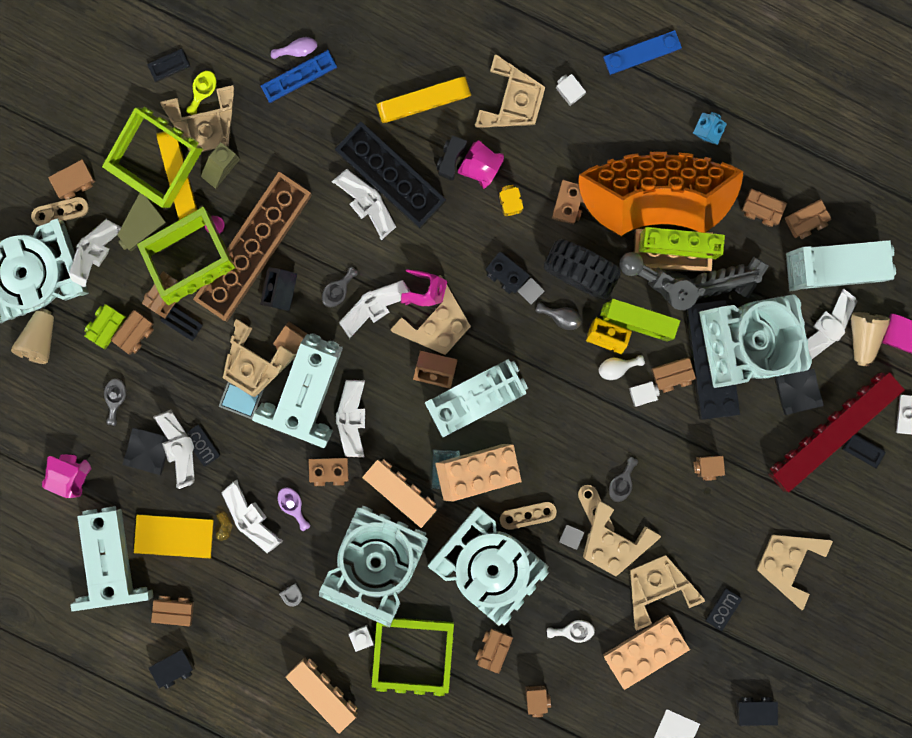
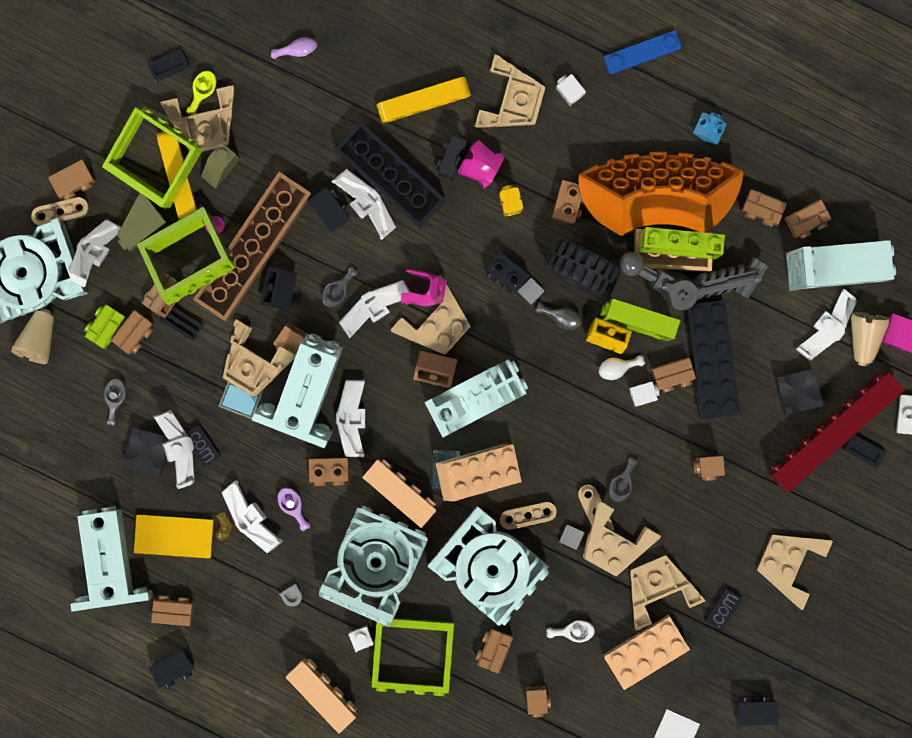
(65, 475): dark pink piece -> none
(298, 76): blue plate -> none
(329, 210): none -> black brick
(732, 346): light aqua brick -> none

